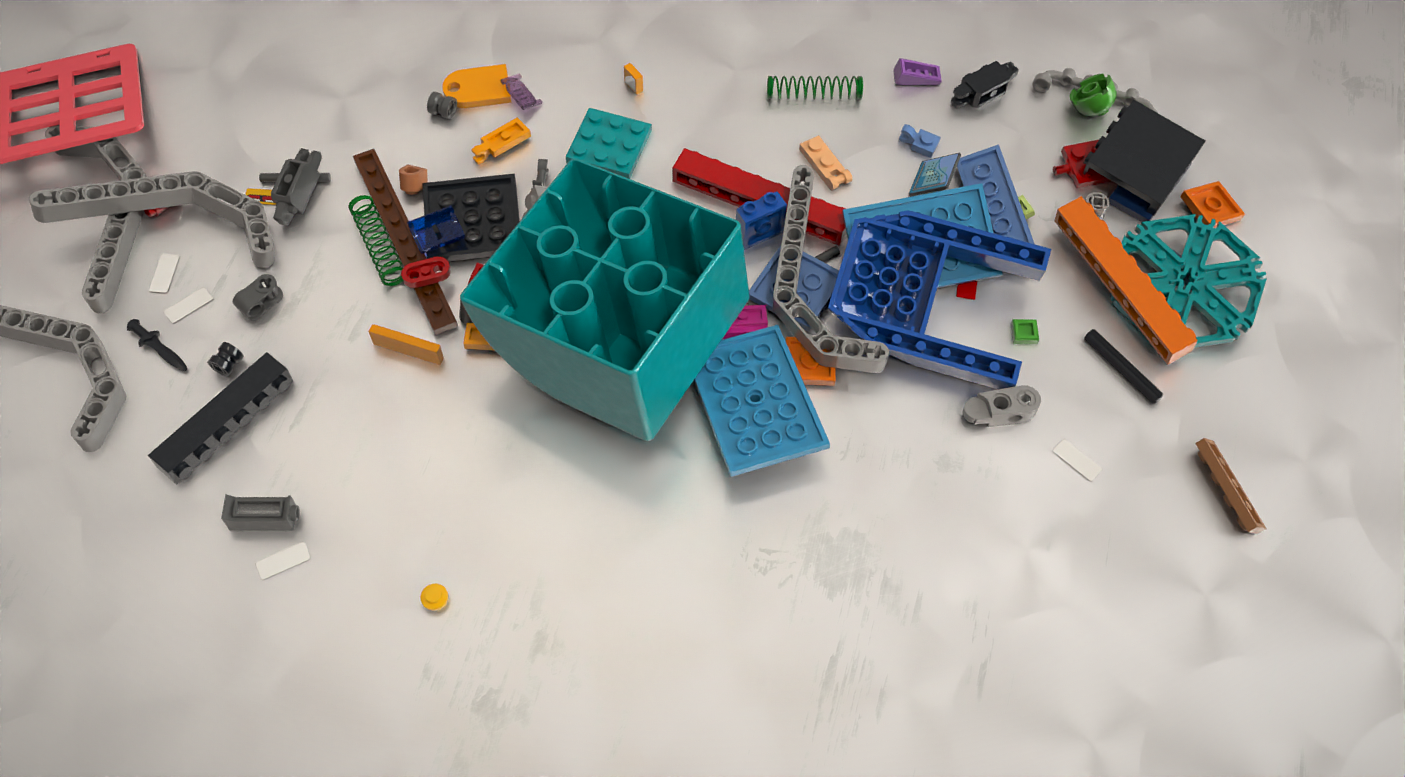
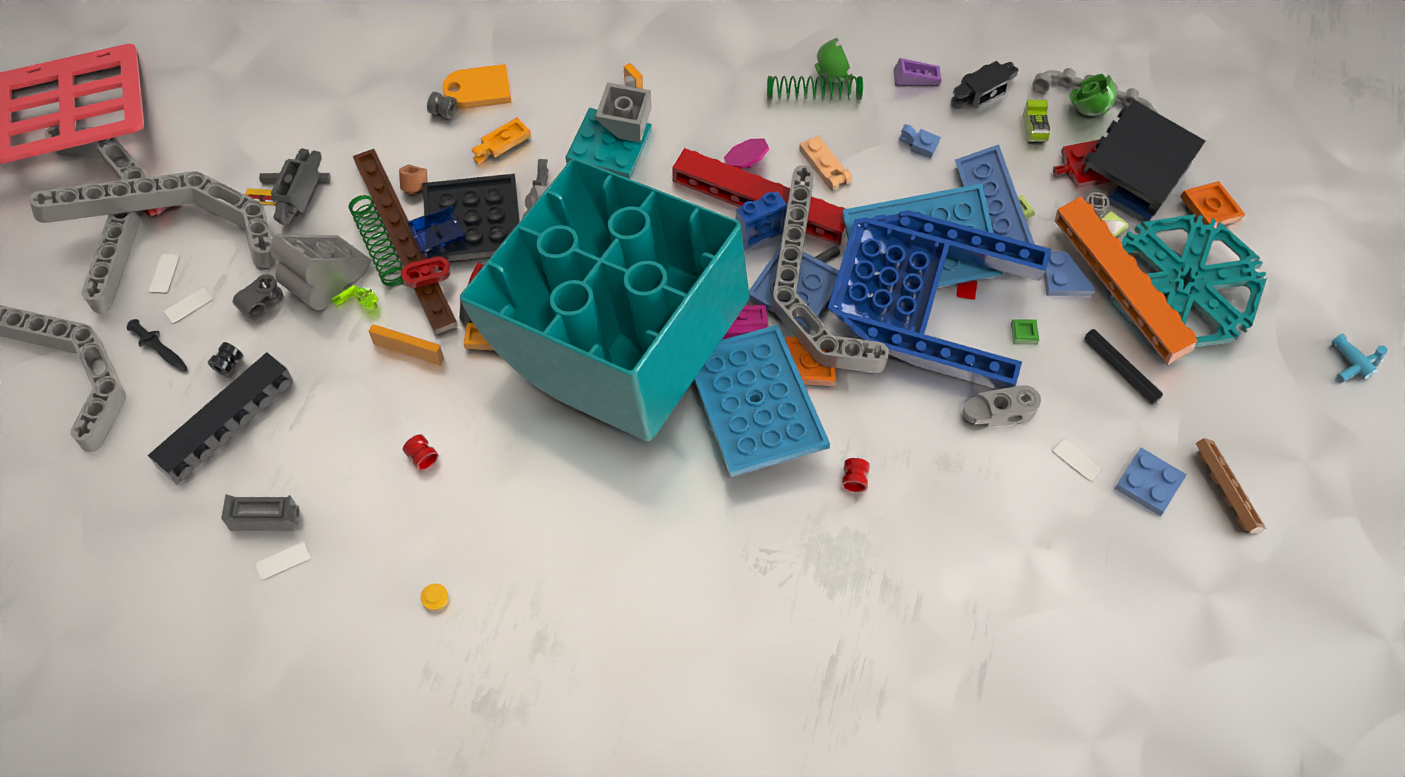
(317, 266): none -> light grey brick
(365, 298): none -> clear neon green plate
(420, 452): none -> red wheel
(520, 92): clear purple piece -> none
(625, 111): none -> light grey slope
(747, 153): none -> dark pink piece
(832, 62): none -> bright green cylinder
(855, 477): none -> red wheel
(935, 174): piece -> none
(1036, 121): none -> lime leg
(1065, 277): none -> medium blue wing
(1115, 224): none -> tile
(1150, 481): none -> medium blue plate
(1359, 362): none -> medium azure piece

